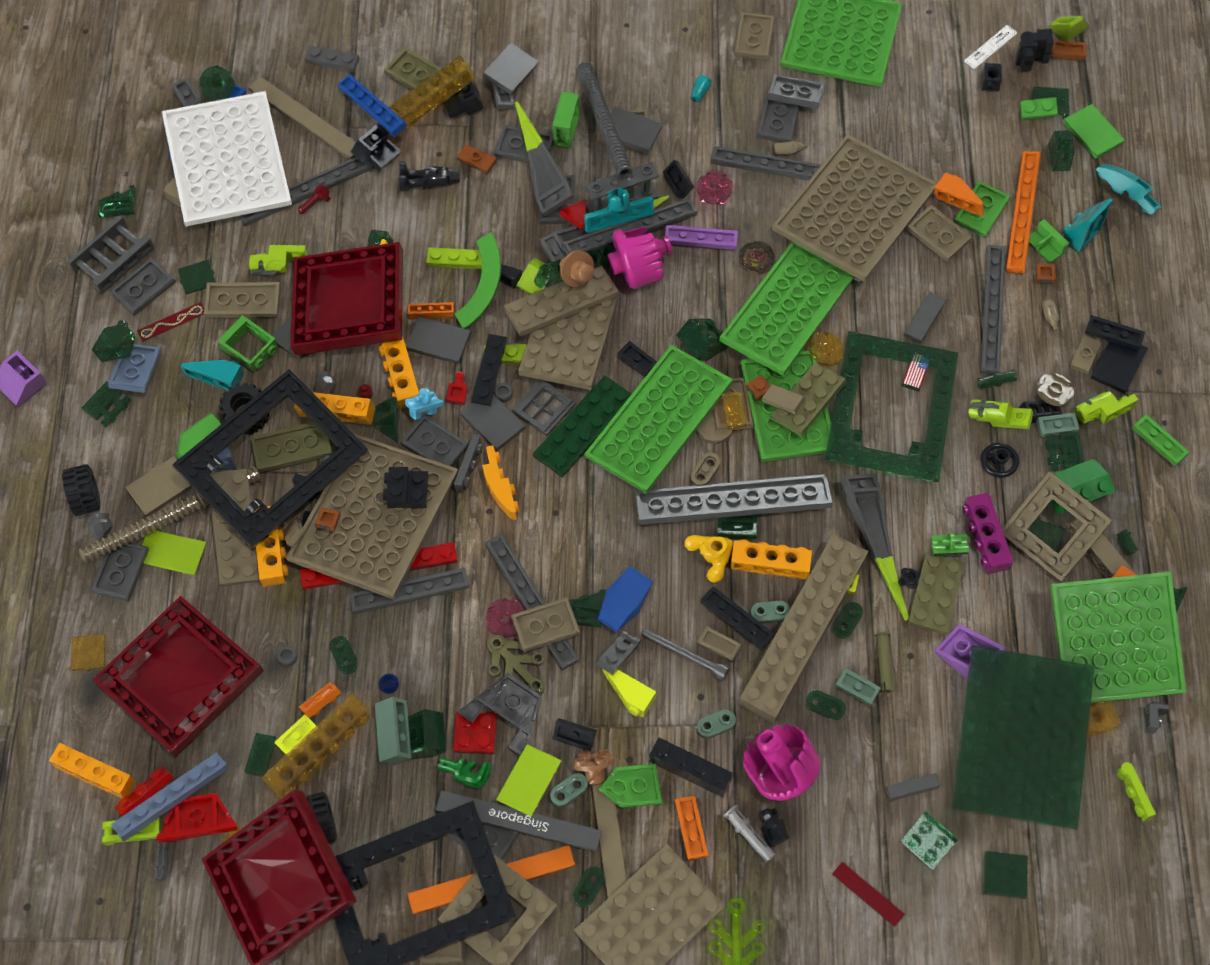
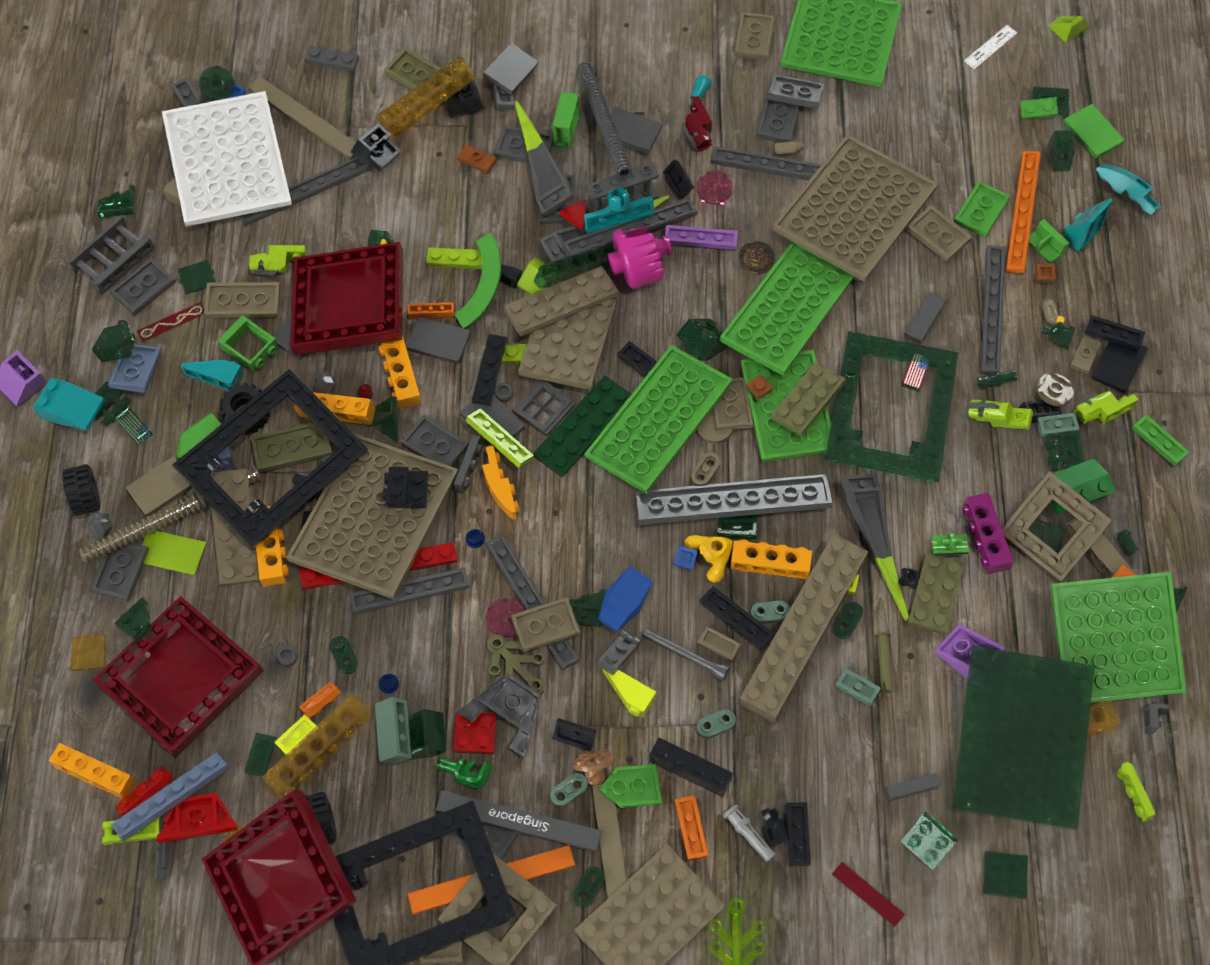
(68, 404): none -> teal slope
(133, 426): none -> clear green tile
(135, 621): none -> clear green wing
(293, 532): dark tan tile -> none
(321, 192): dark red piece -> none
(328, 519): dark orange plate -> none
(372, 105): blue tile -> none
(424, 402): medium azure hips -> none
(431, 177): black piece -> none
(457, 391): red plate -> none
(475, 538): none -> clear blue plate
(499, 438): none -> lime plate
(528, 780): lime window -> none
(577, 268): medium nougat plate -> none
(685, 557): none -> blue plate
(698, 126): none -> dark red plate
(734, 410): clear yellow plate -> none
(782, 762): dark pink piece -> none
(783, 399): dark tan tile -> none
(798, 834): none -> black plate
(826, 349): clear yellow tile -> none
(826, 702): clear green plate -> none
(956, 192): orange slope -> none
(991, 77): black brick -> none
(1003, 451): black piece -> none
(1034, 47): black hips -> none
(1058, 334): none -> clear green piece
(1069, 50): dark orange plate -> none

